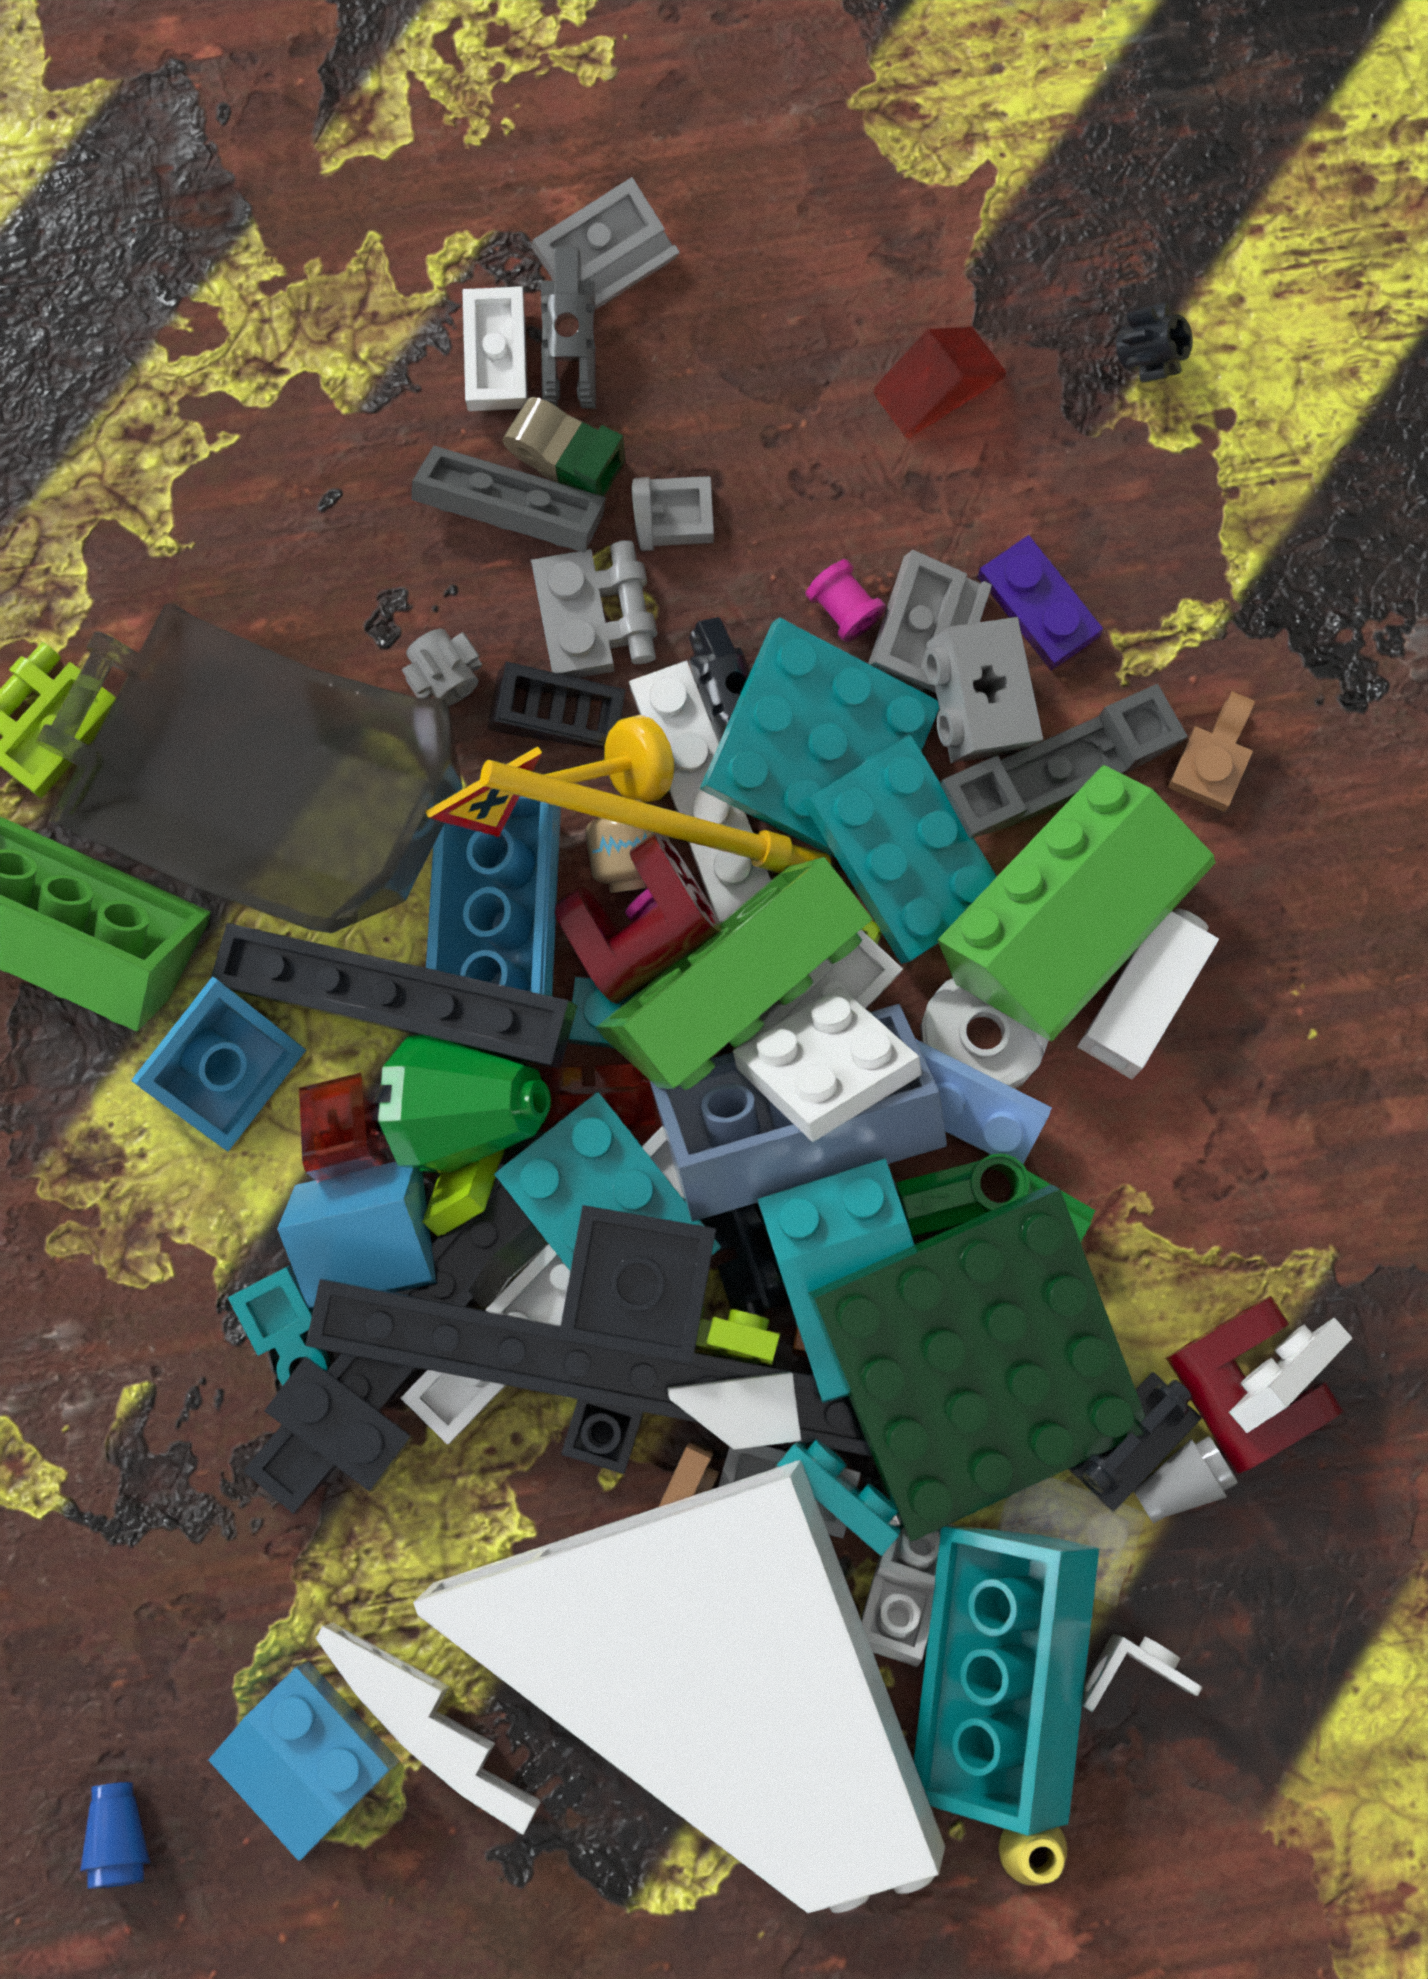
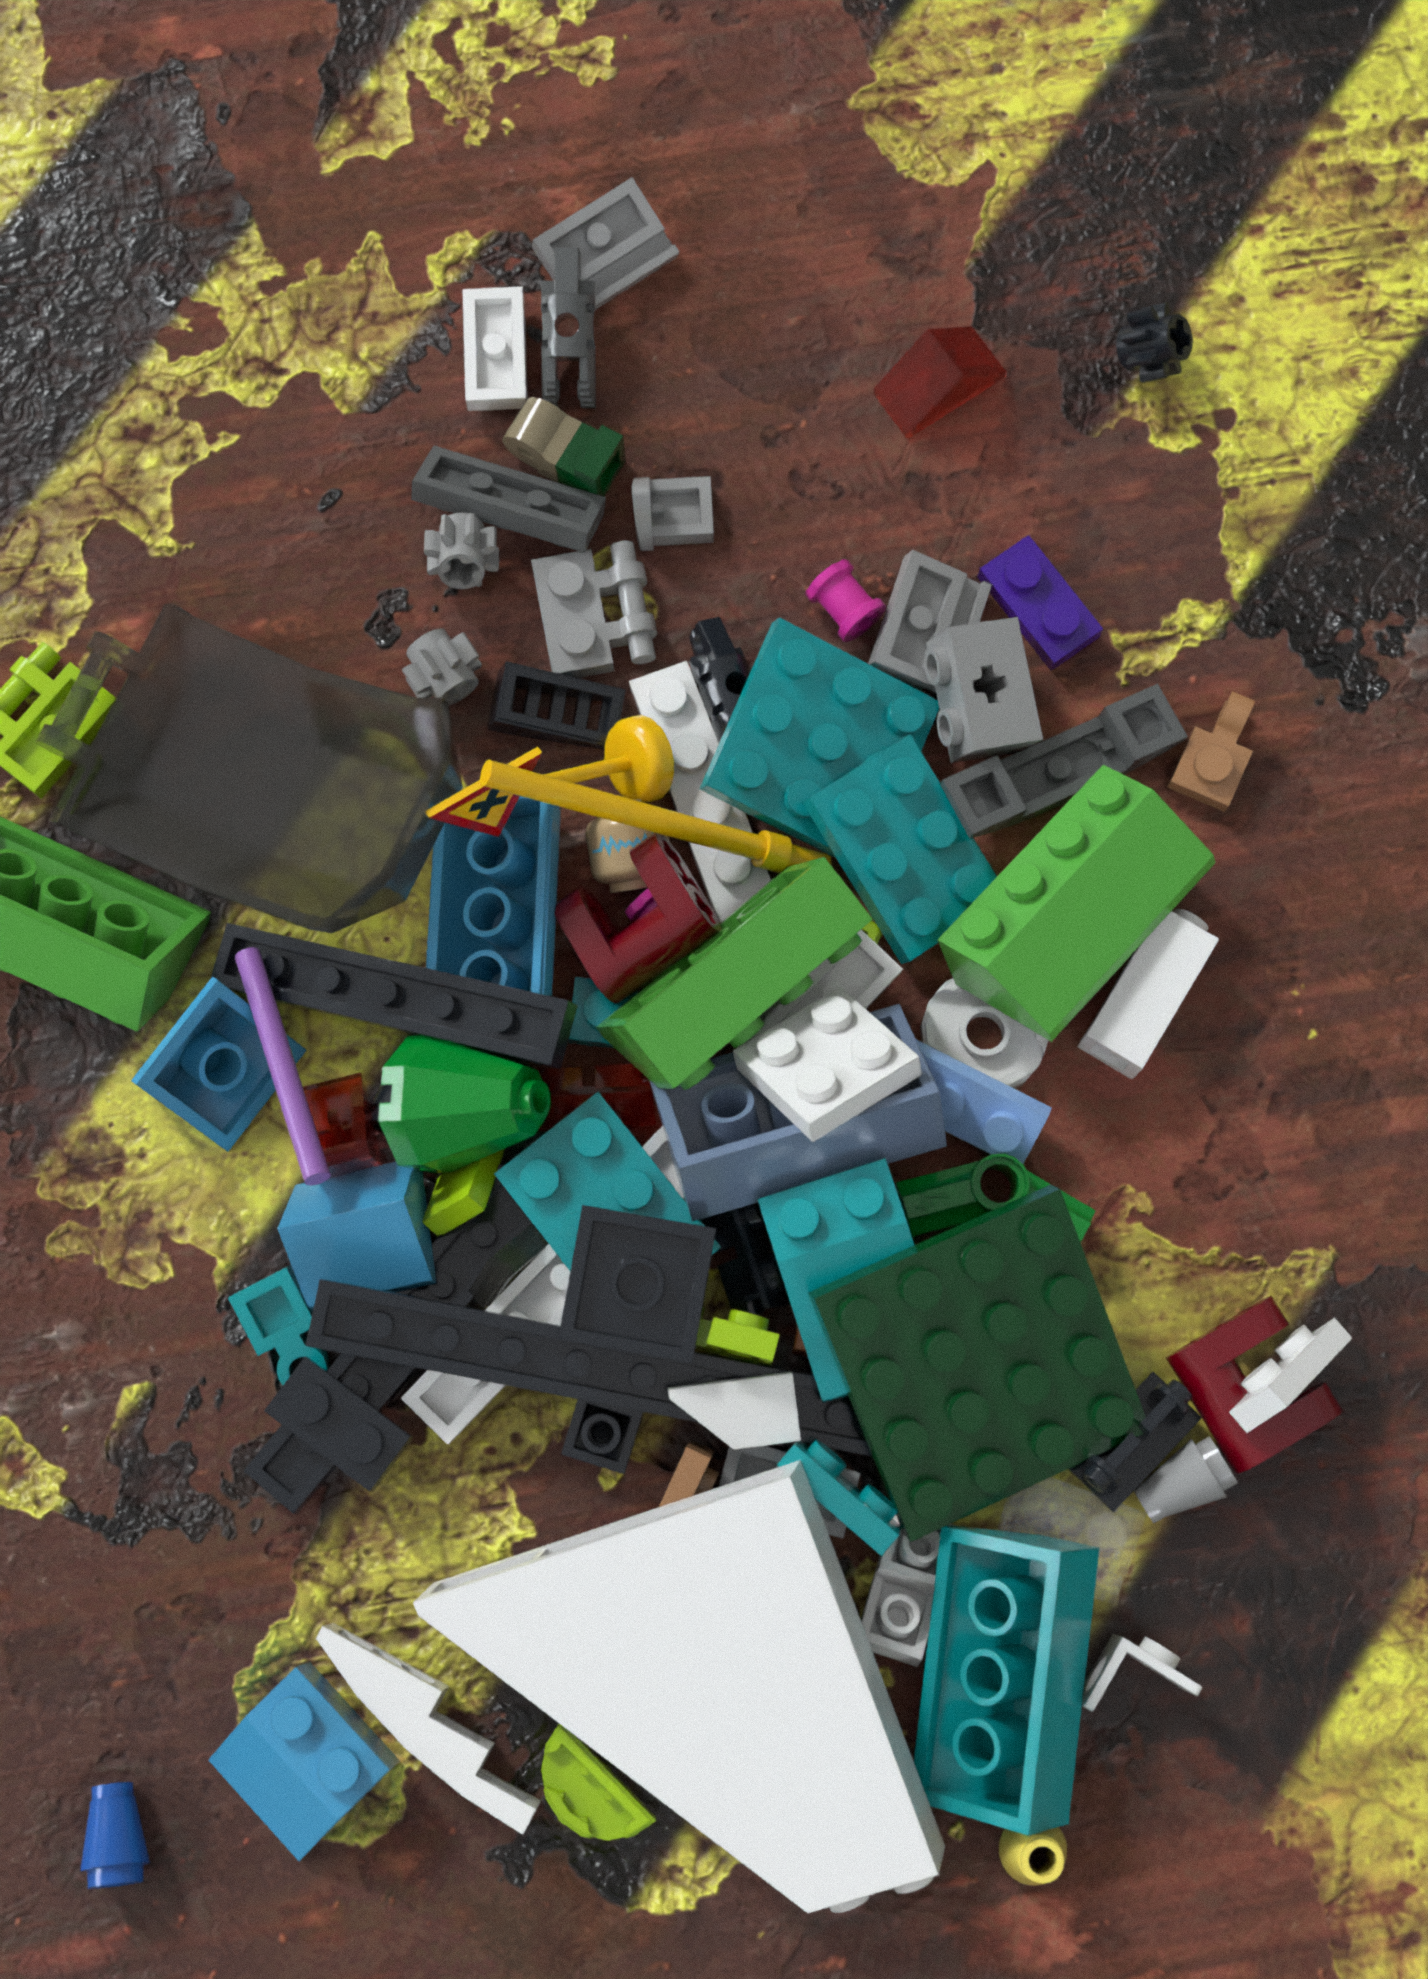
(282, 1067): none -> medium lavender bar
(461, 550): none -> light grey gear
(587, 1792): none -> lime tile

